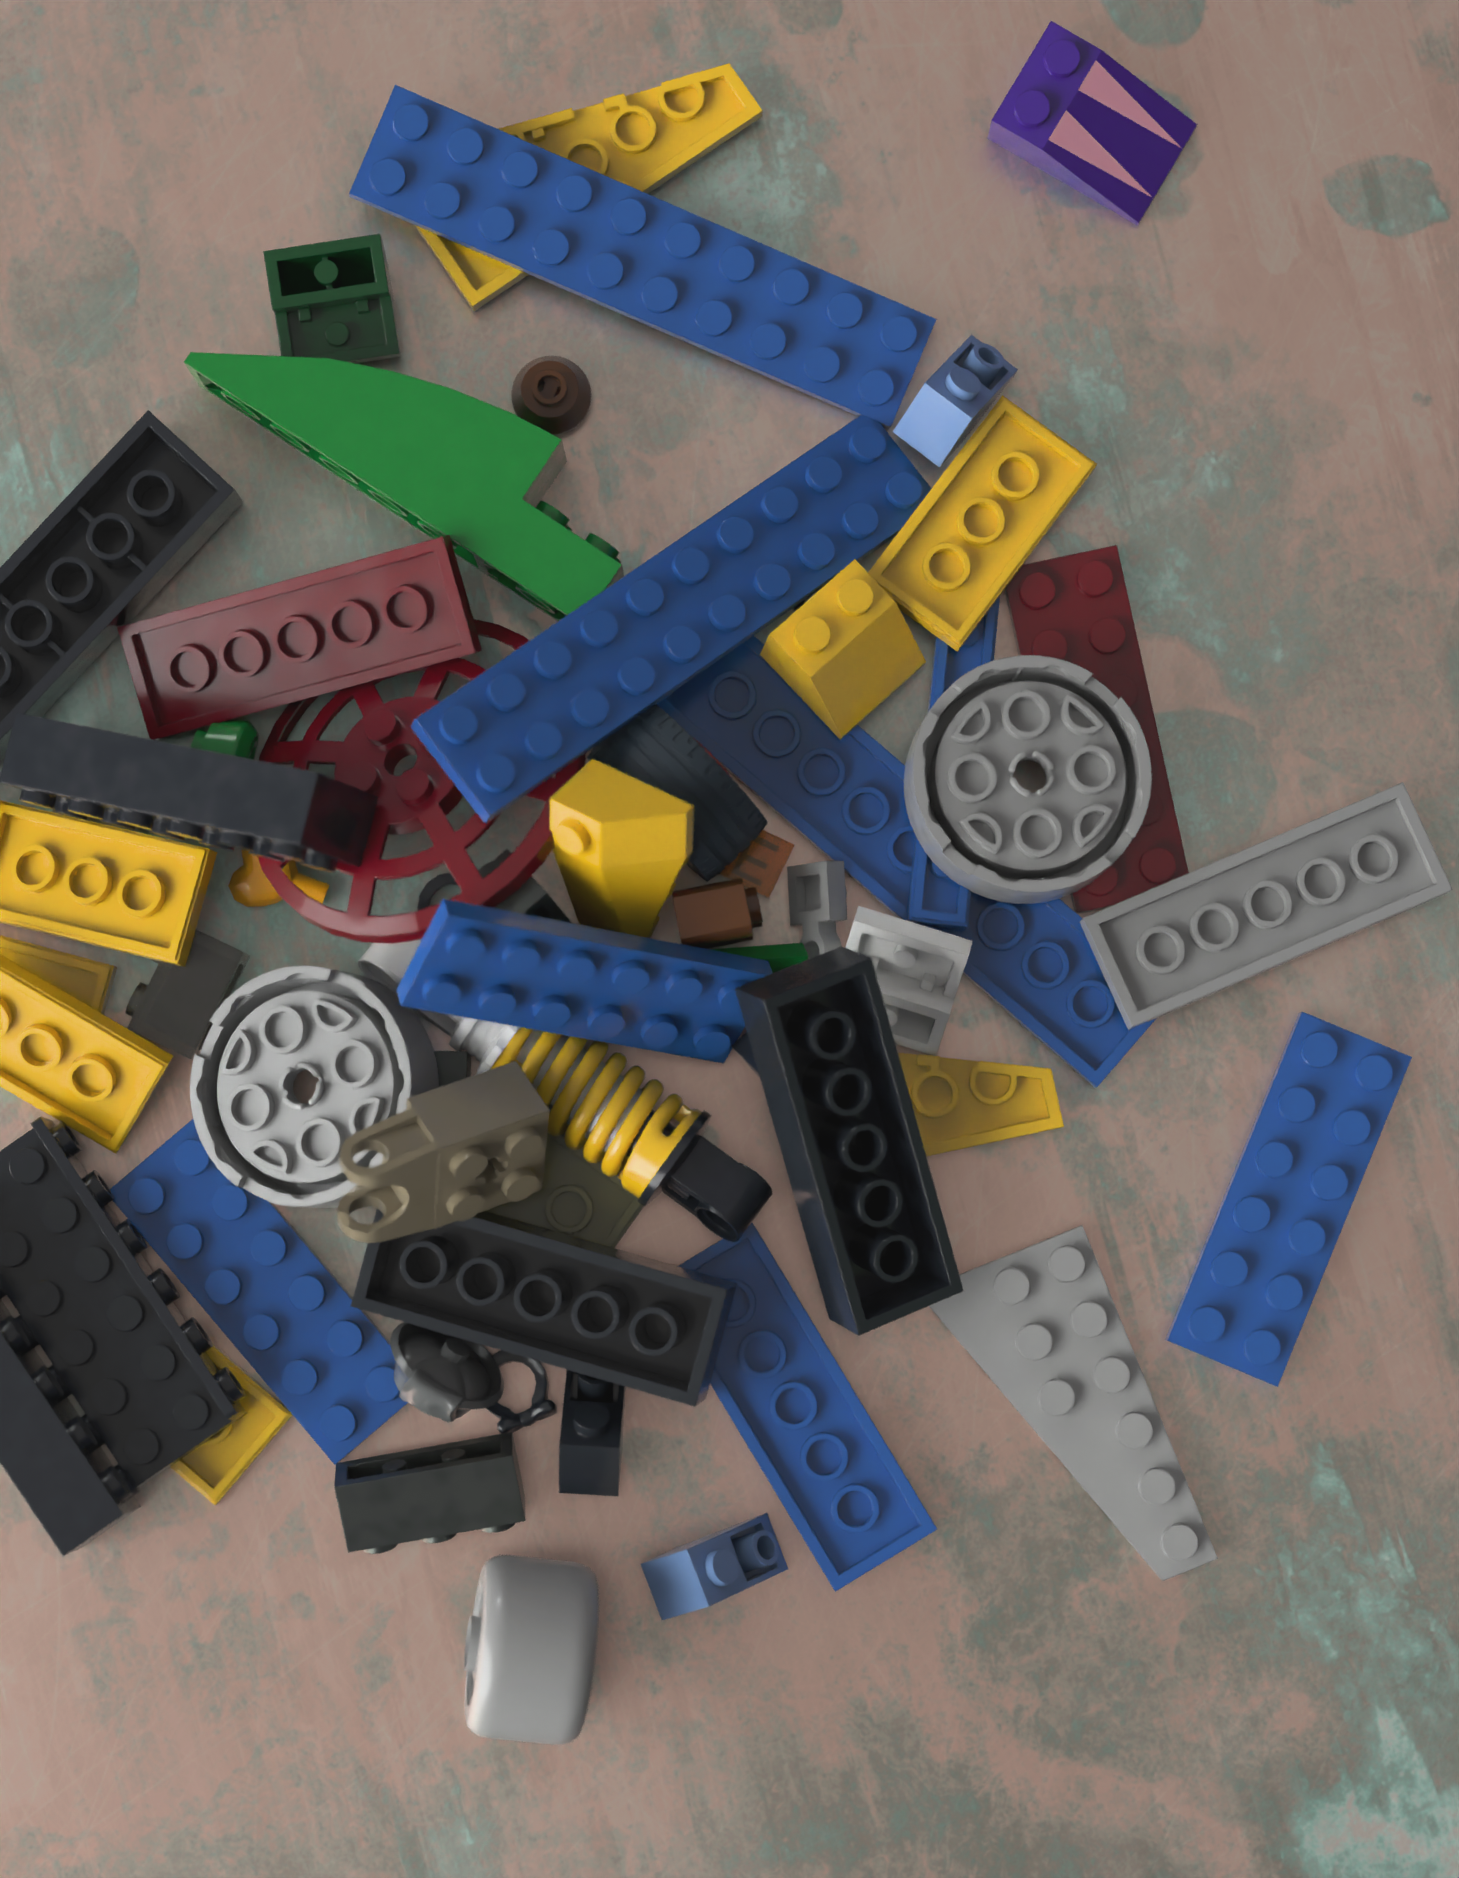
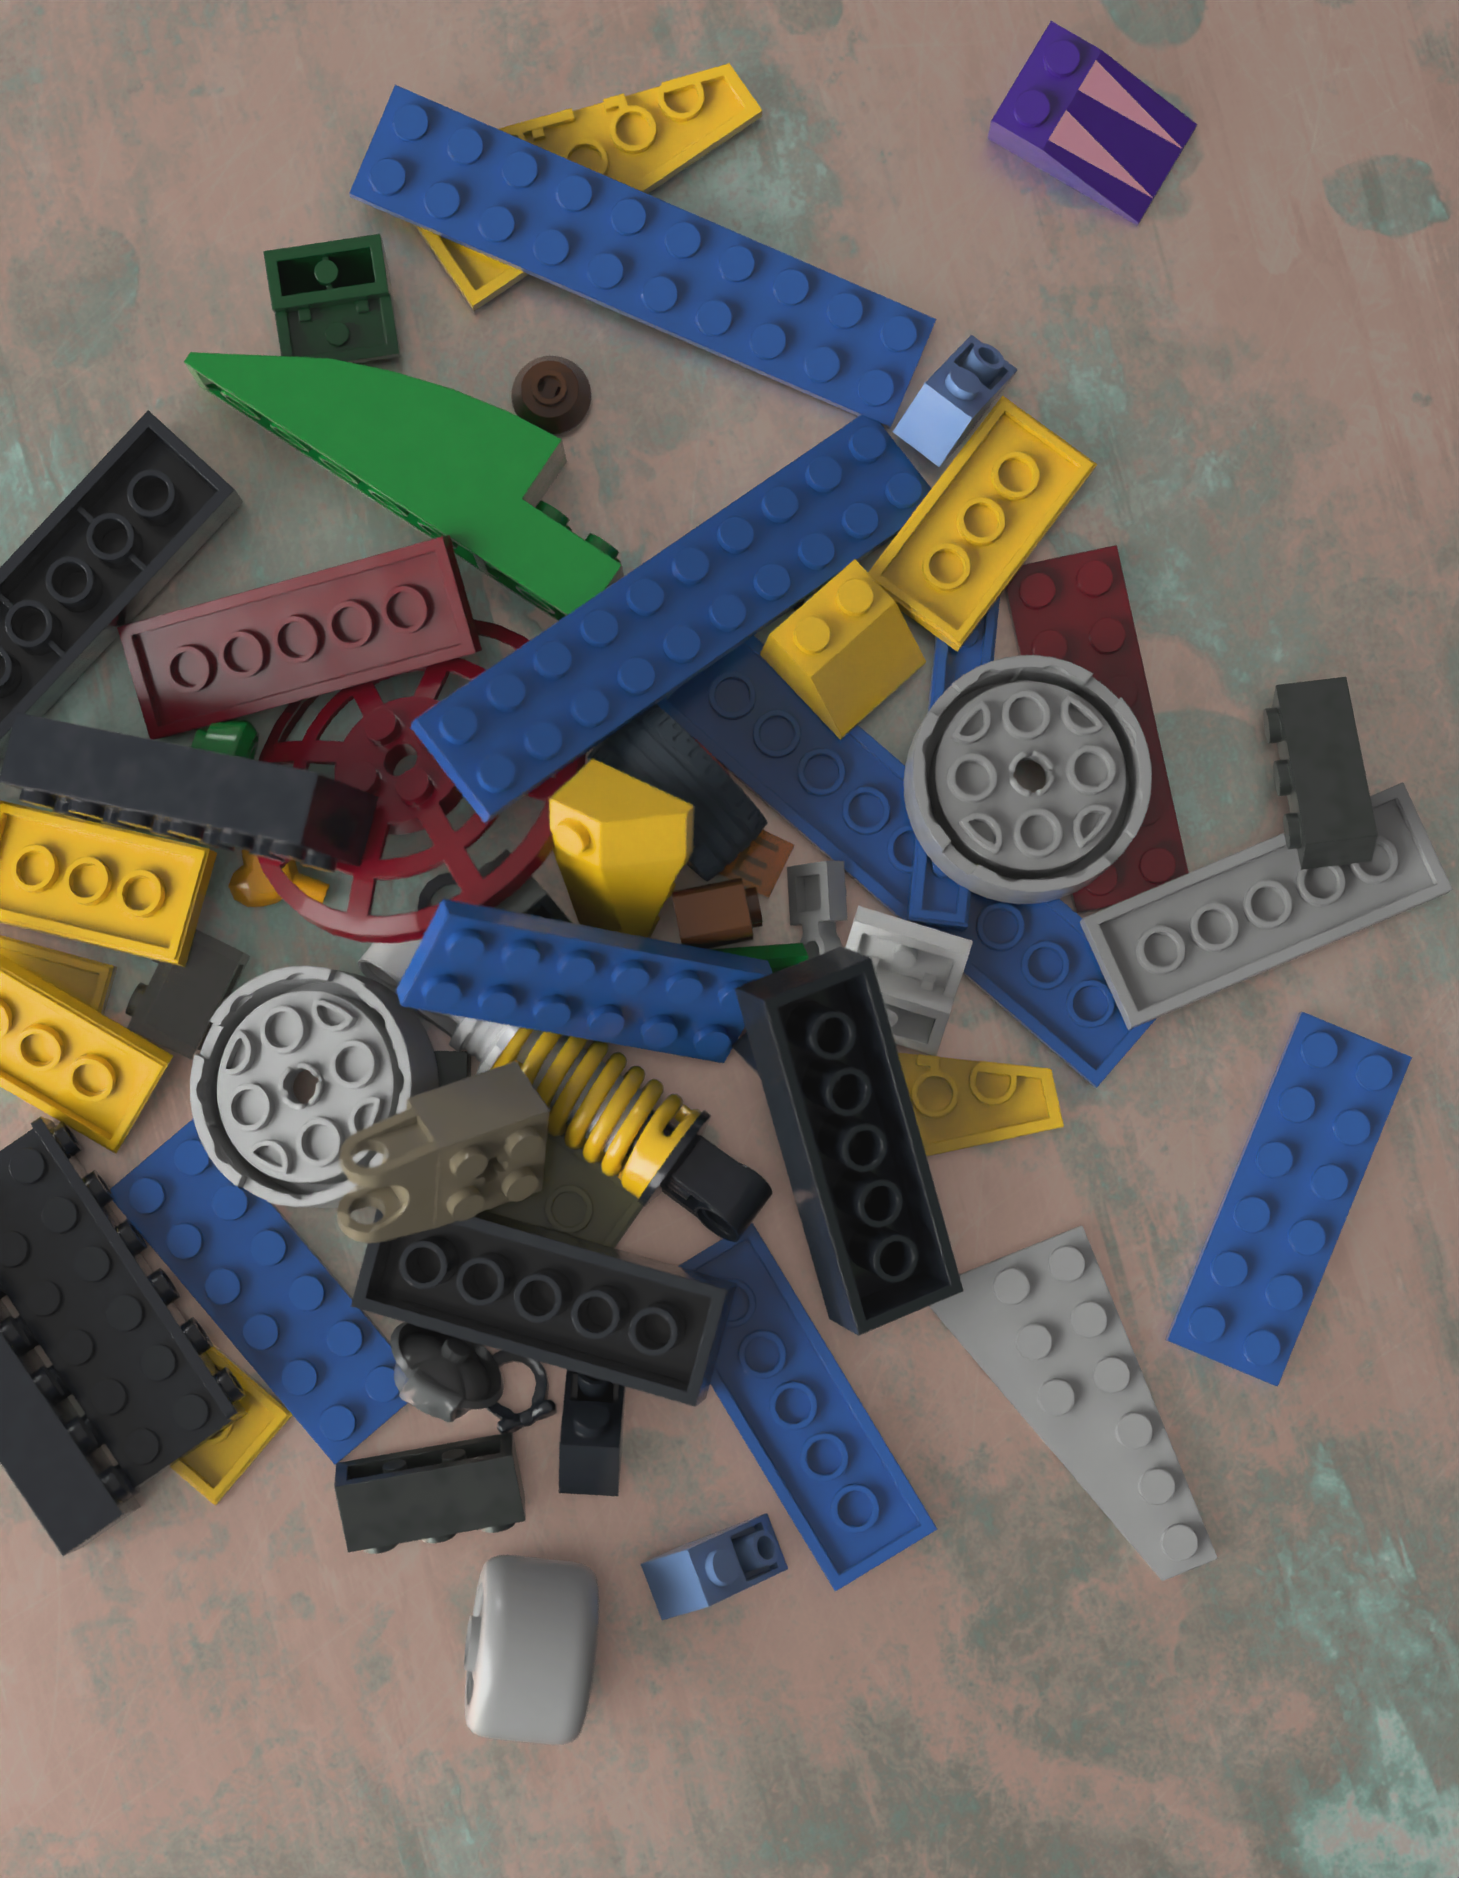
(1321, 773): none -> pearl dark grey brick

